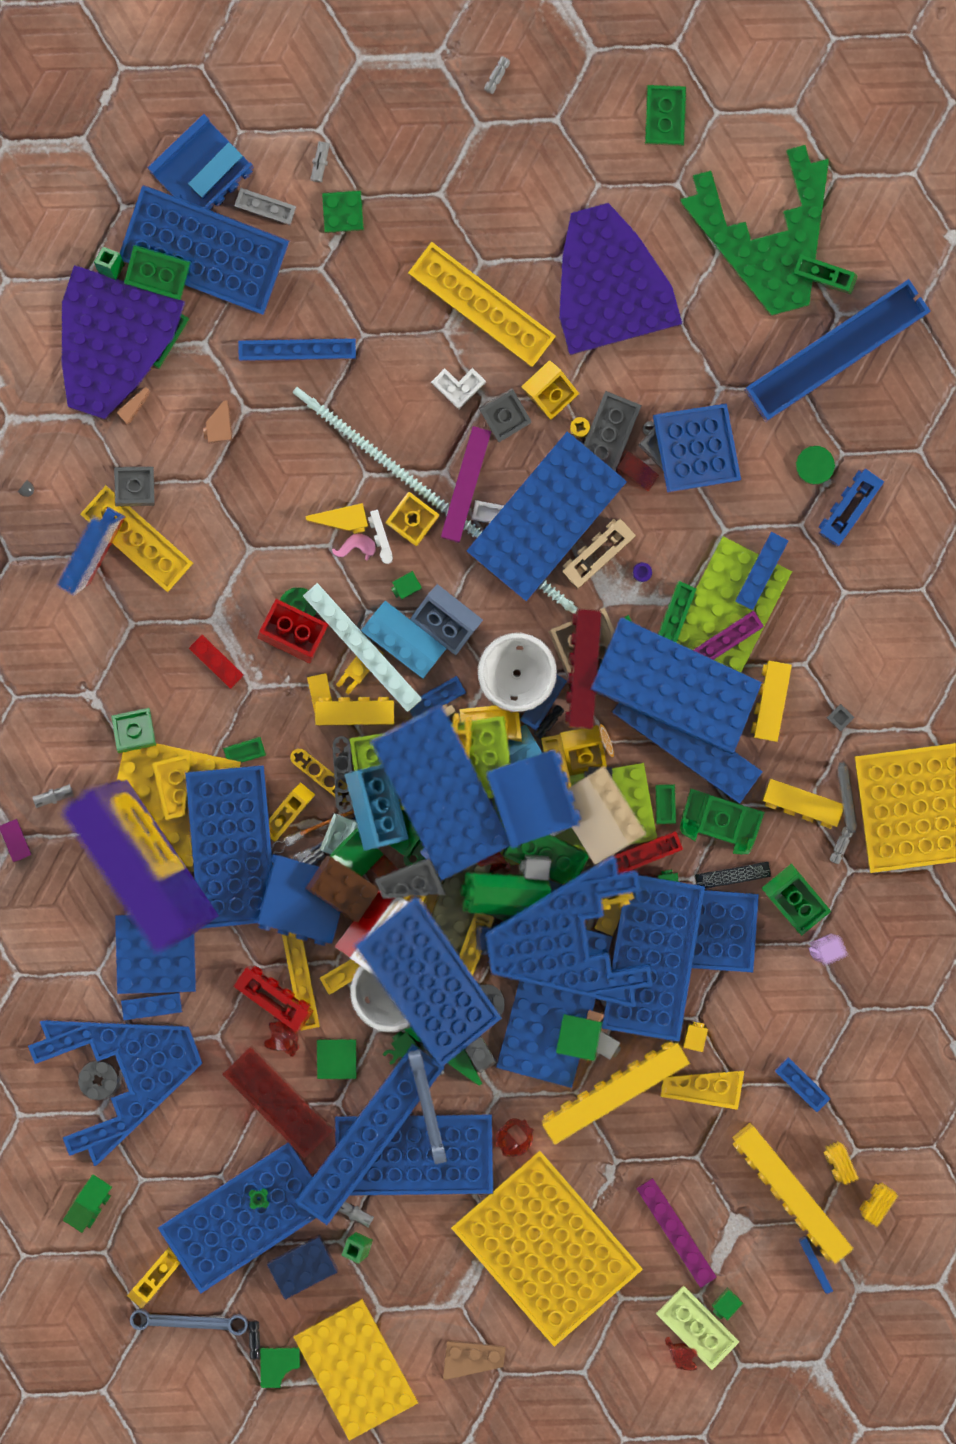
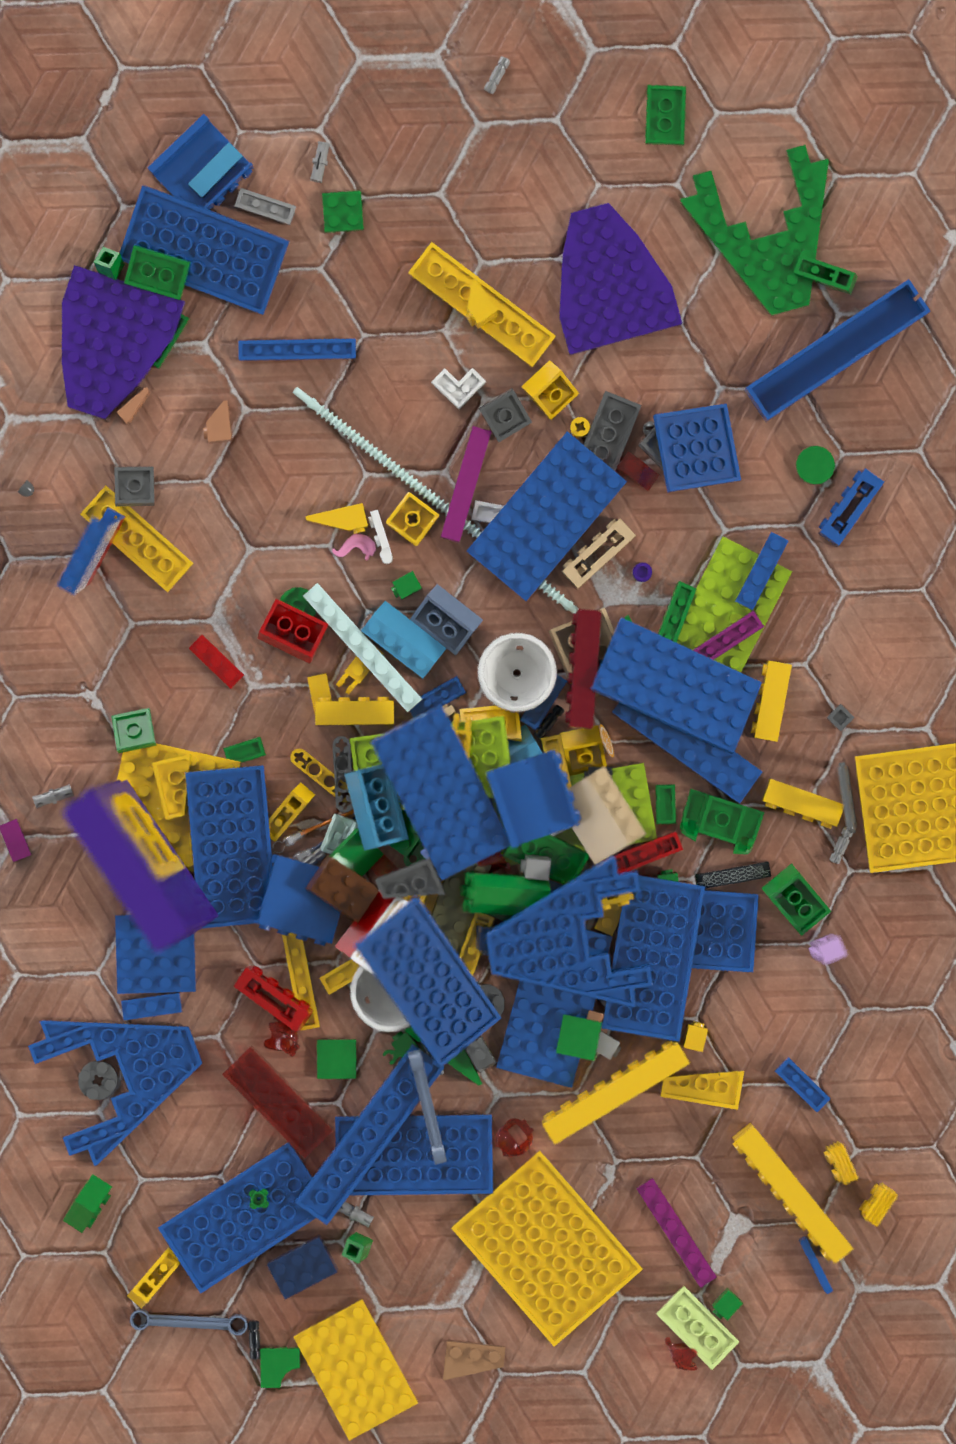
(479, 308): none -> yellow slope

